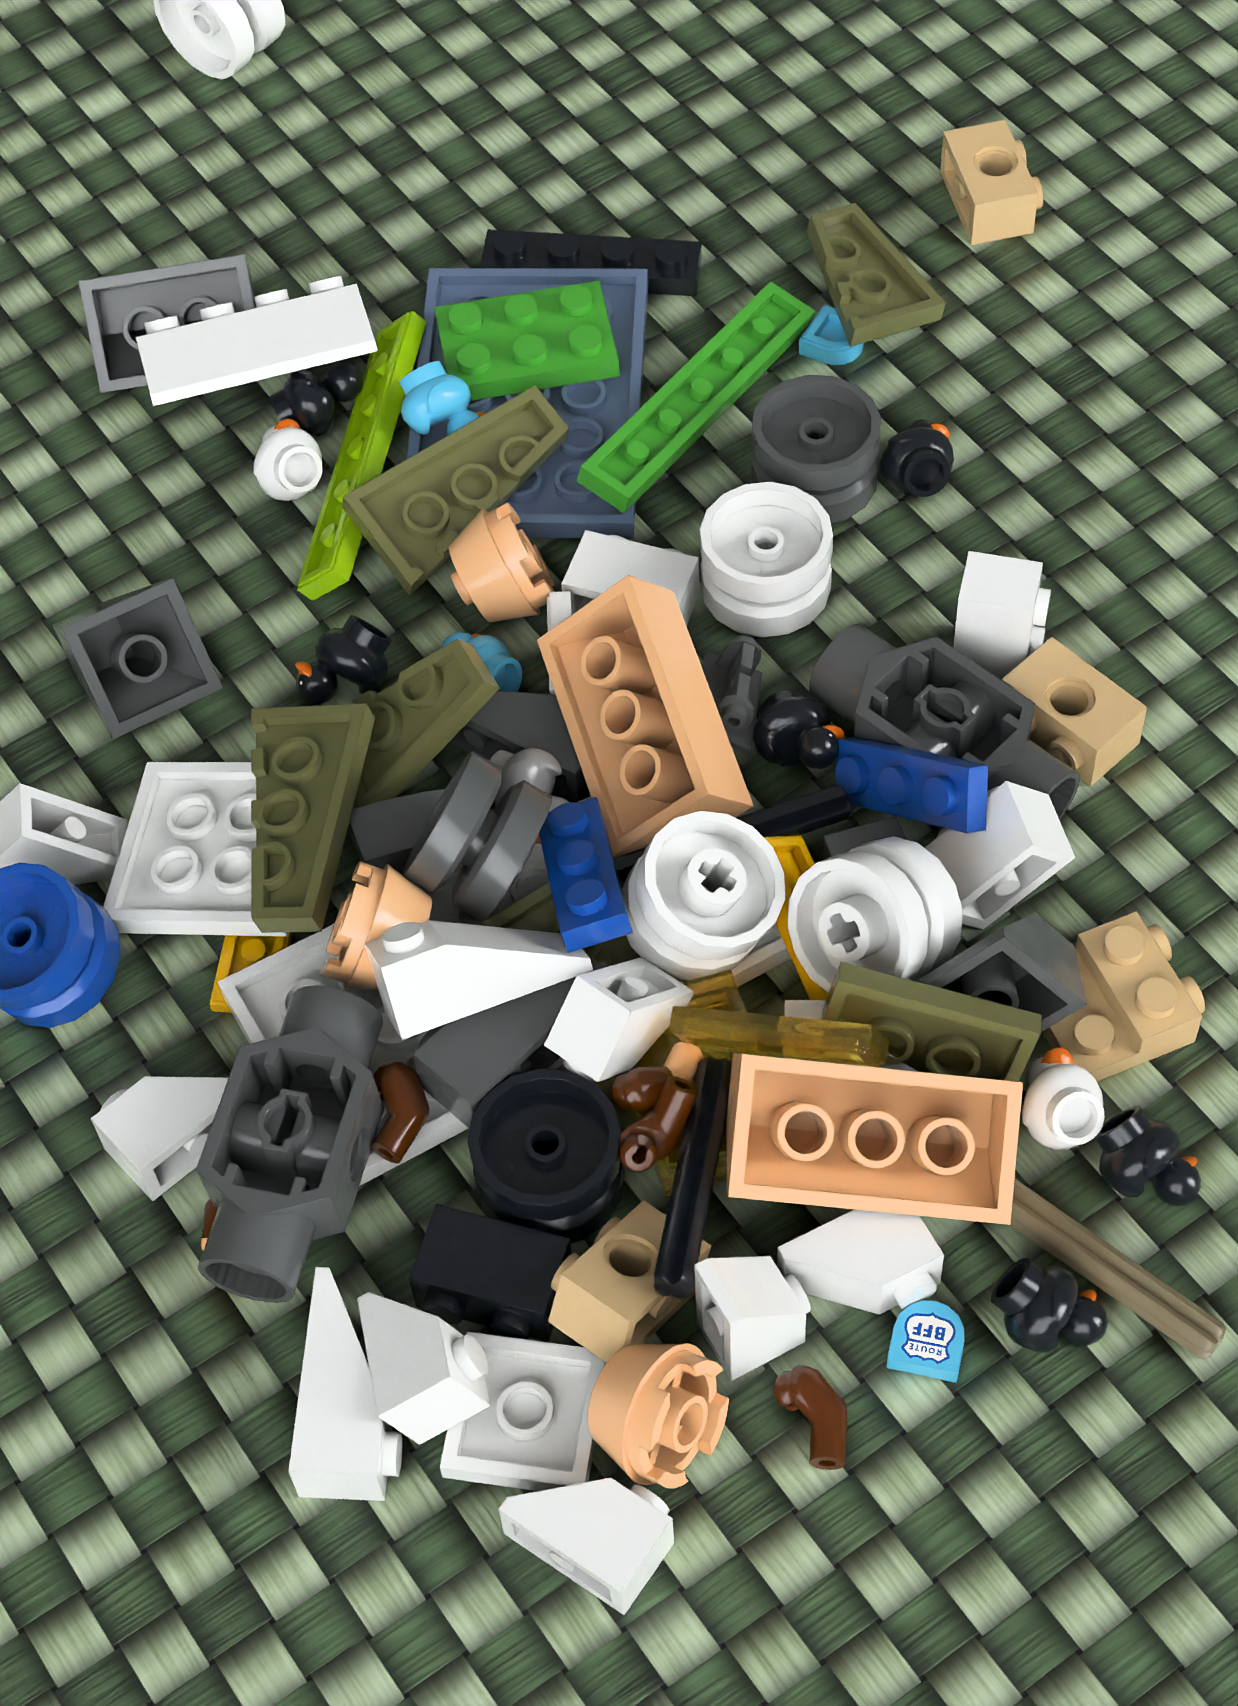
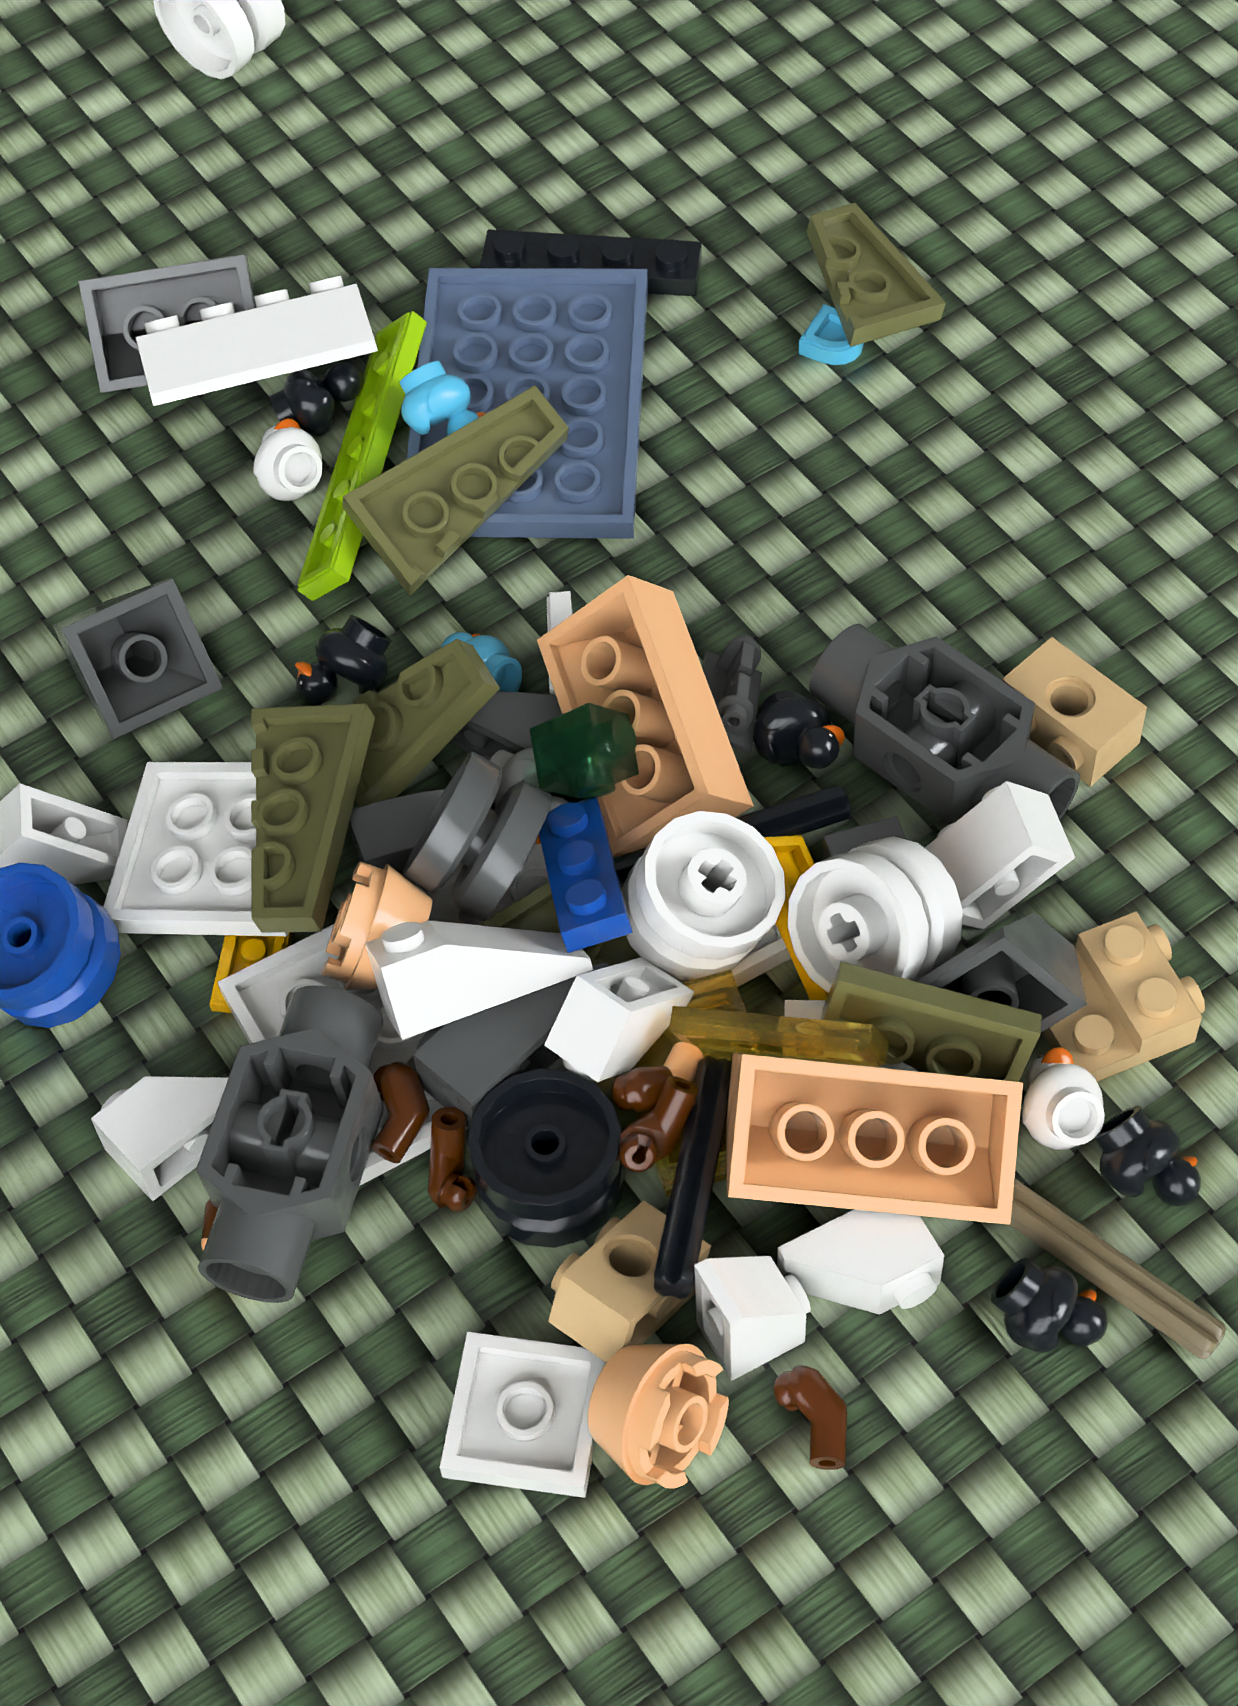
(337, 1435): white slope -> none
(421, 1368): white slope -> none
(446, 1165): none -> reddish brown arm
(488, 1273): black brick -> none
(499, 567): light nougat cone -> none
(528, 340): bright green plate -> none
(584, 751): none -> clear green brick
(594, 1535): white slope -> none
(609, 558): white brick -> none
(695, 397): bright green plate -> none
(766, 559): white wheel -> none
(819, 439): dark grey wheel -> none
(913, 784): blue plate -> none
(918, 459): black animal -> none
(927, 1341): tile -> none
(990, 182): tan brick -> none
(998, 611): white brick -> none

